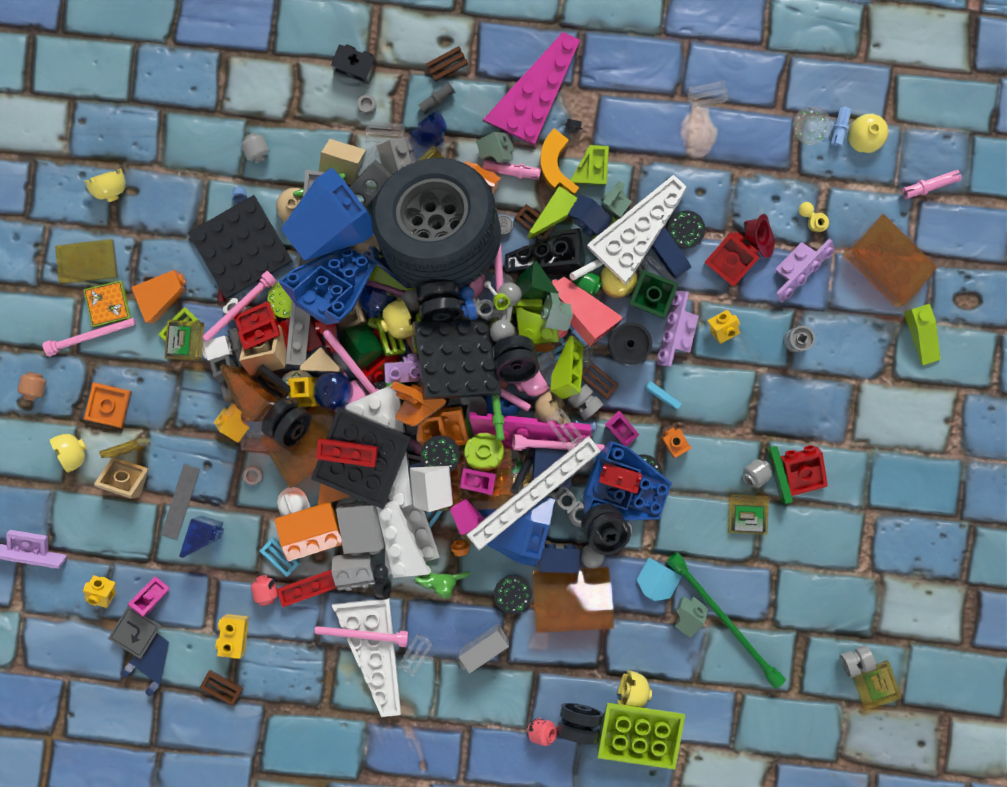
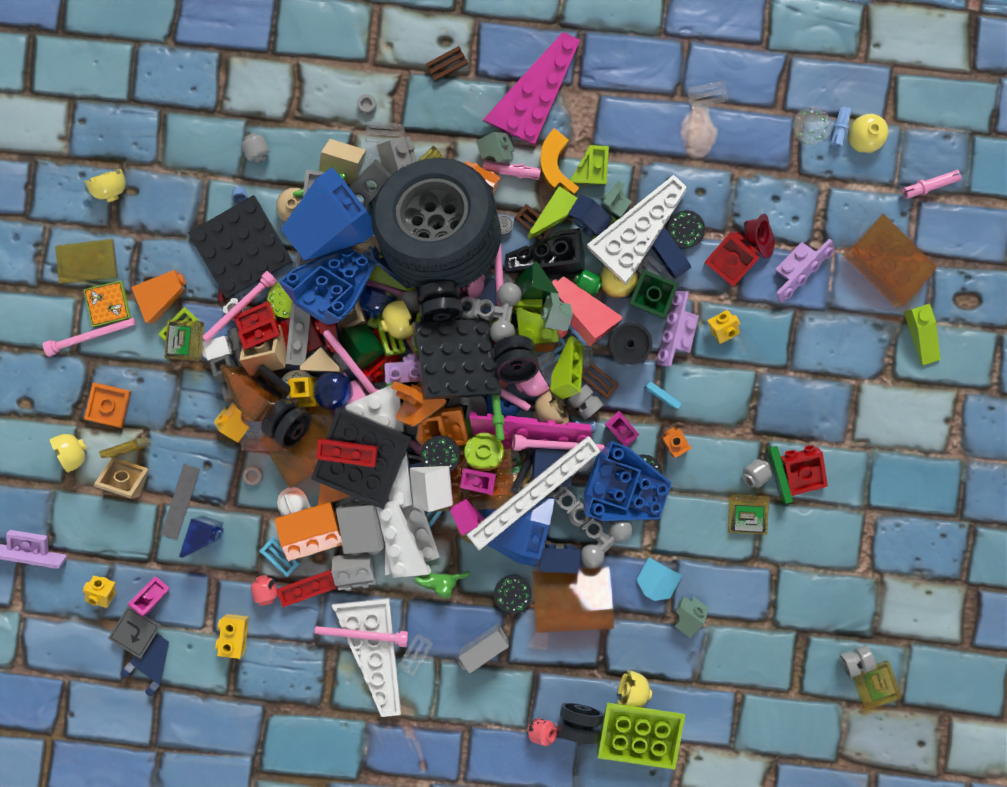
(31, 386): nougat head -> none
(225, 681): reddish brown tile -> none
(343, 63): black brick -> none
(383, 586): black plate -> none
(430, 130): clear blue cylinder -> none
(436, 98): dark grey pin -> none
(460, 547): orange plate -> none
(469, 308): blue plate -> none
(499, 297): lime hinge -> none
(573, 125): black plate -> none
(574, 442): clear tile -> none
(585, 269): white bar -> none
(605, 529): black wheel -> none
(620, 478): red hinge -> none
(773, 676): green hose -> none
(799, 339): light grey wheel -> none
(806, 209): light yellow plate -> none

